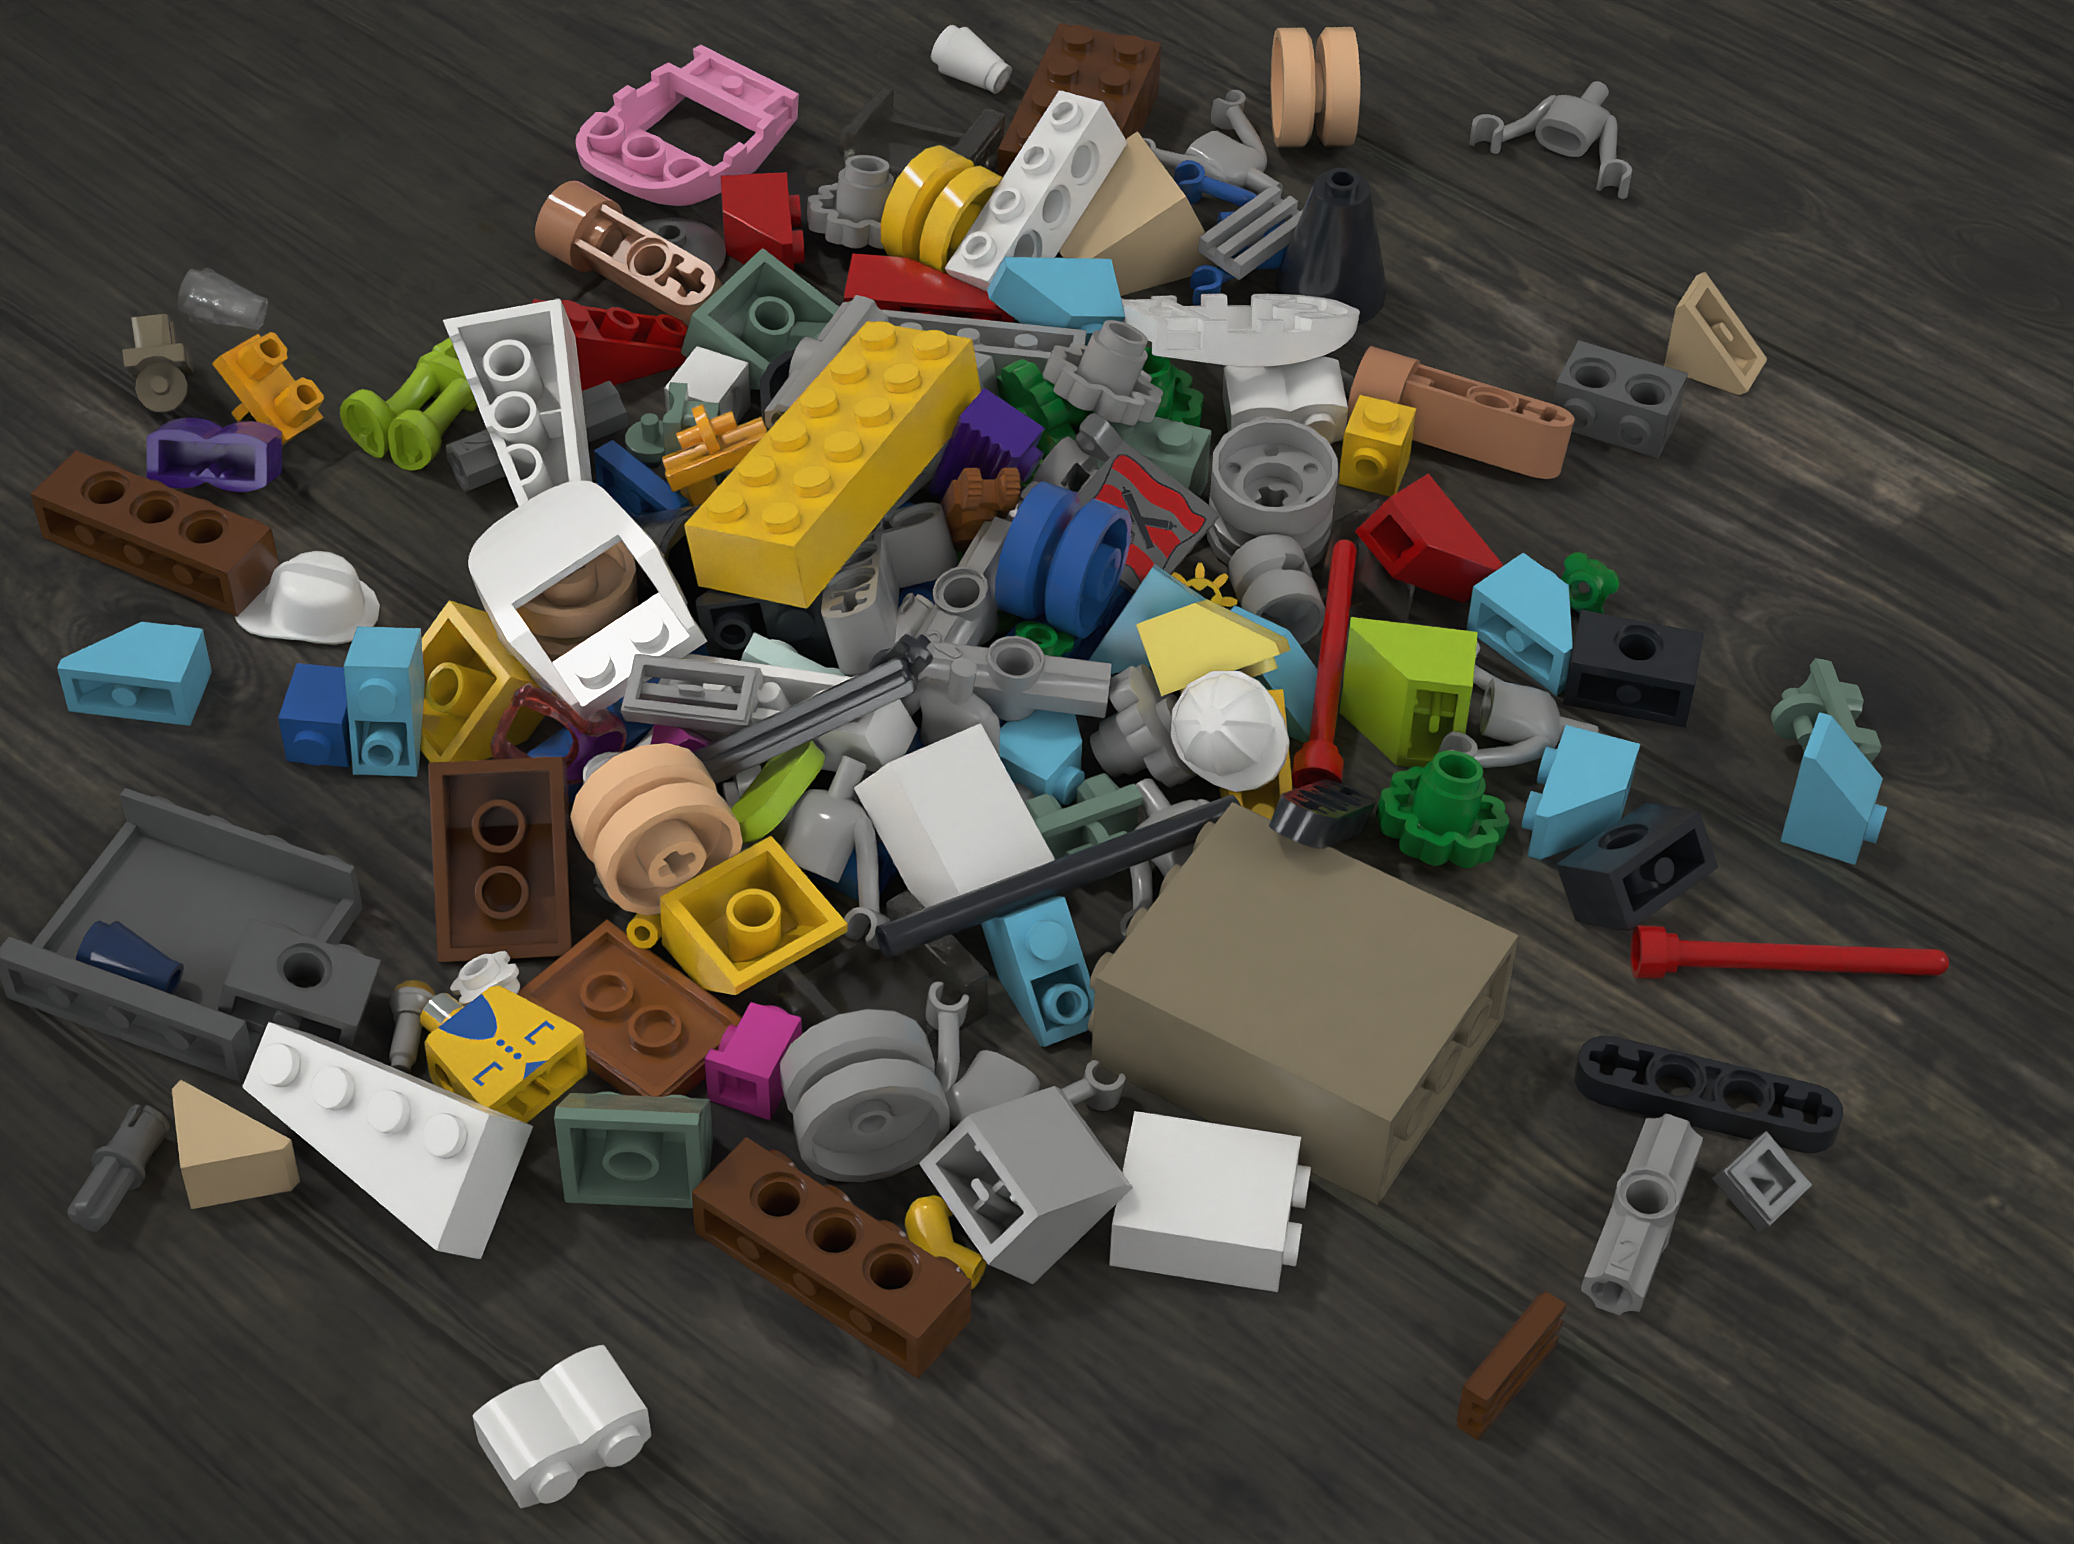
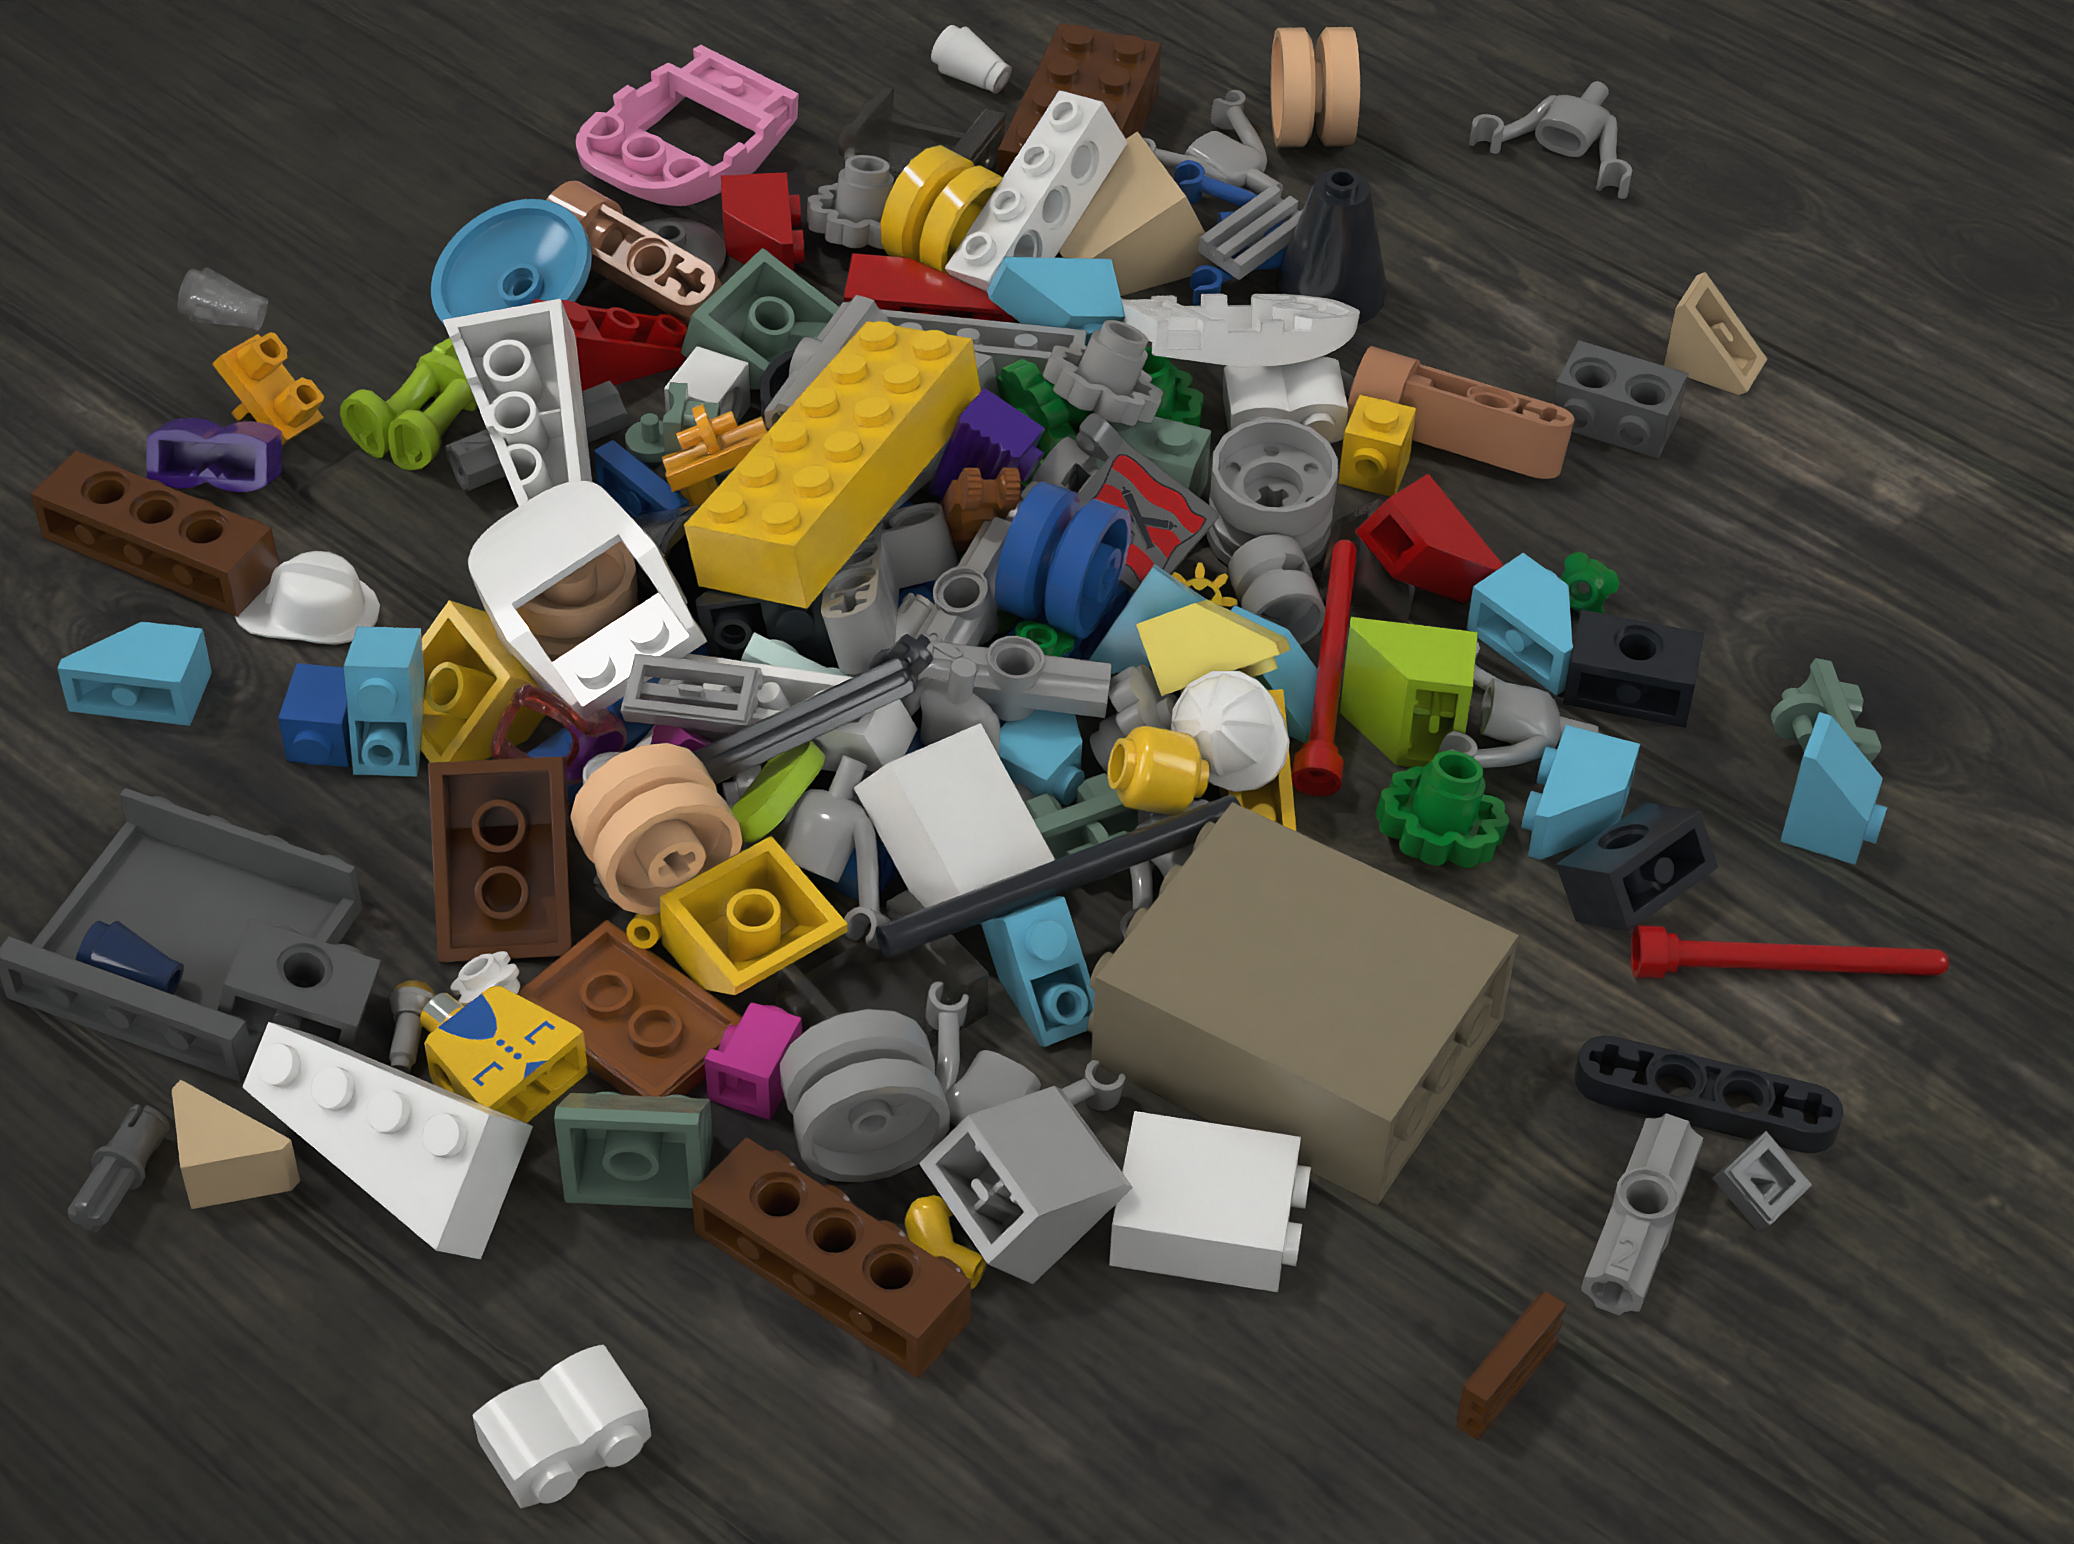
(158, 363): dark tan hips -> none
(512, 258): none -> dark azure dish
(1157, 770): none -> yellow head
(1322, 813): black beam -> none

